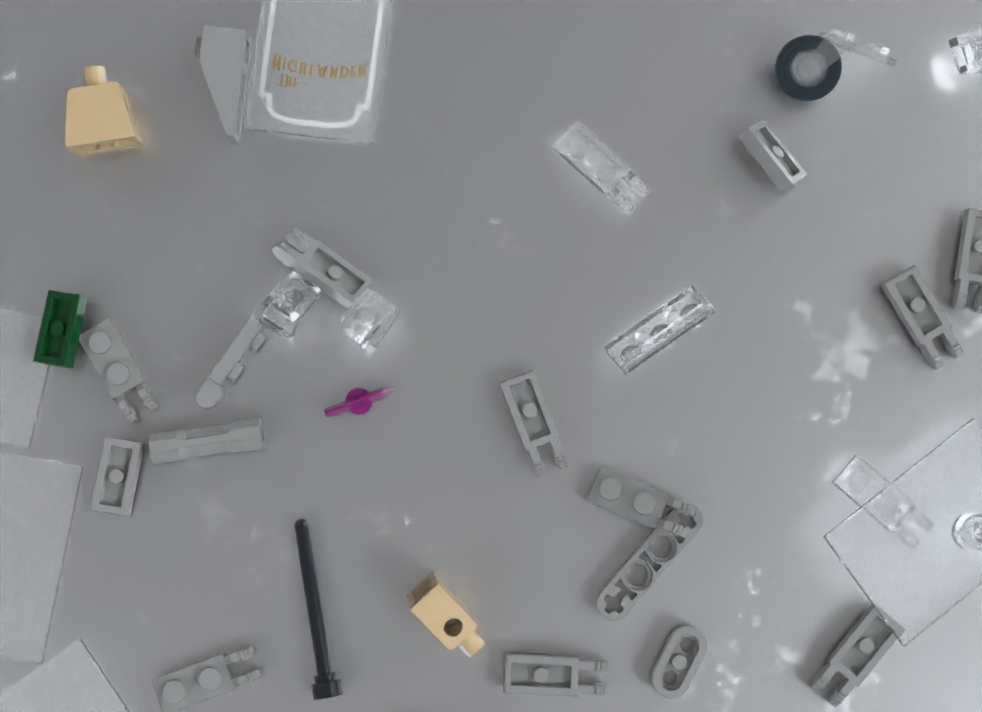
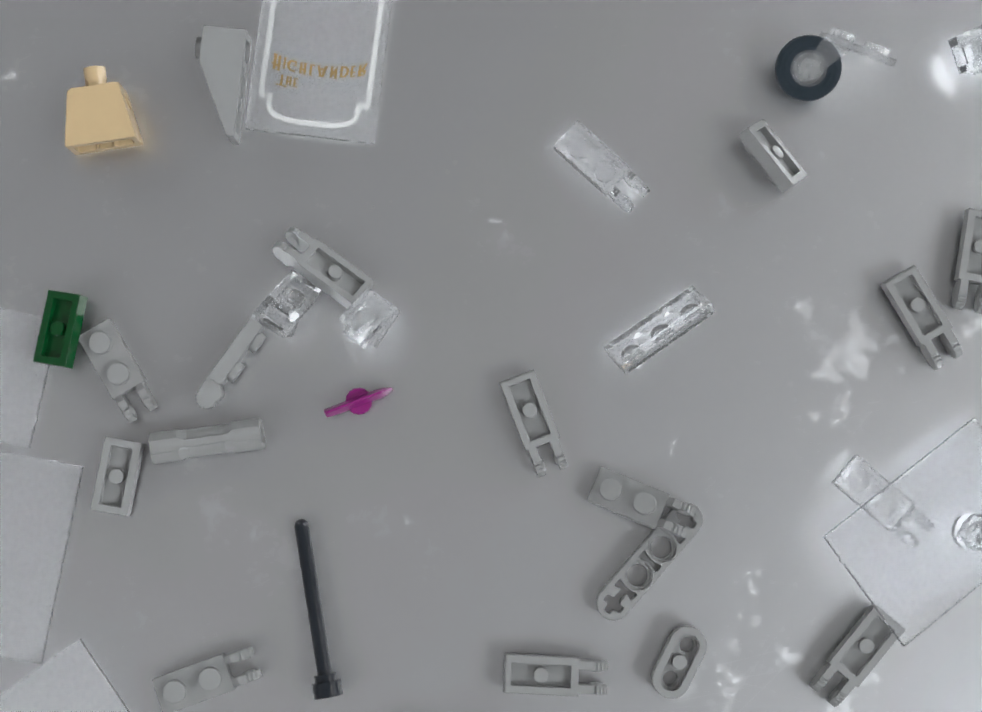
(436, 604): tan torso -> none

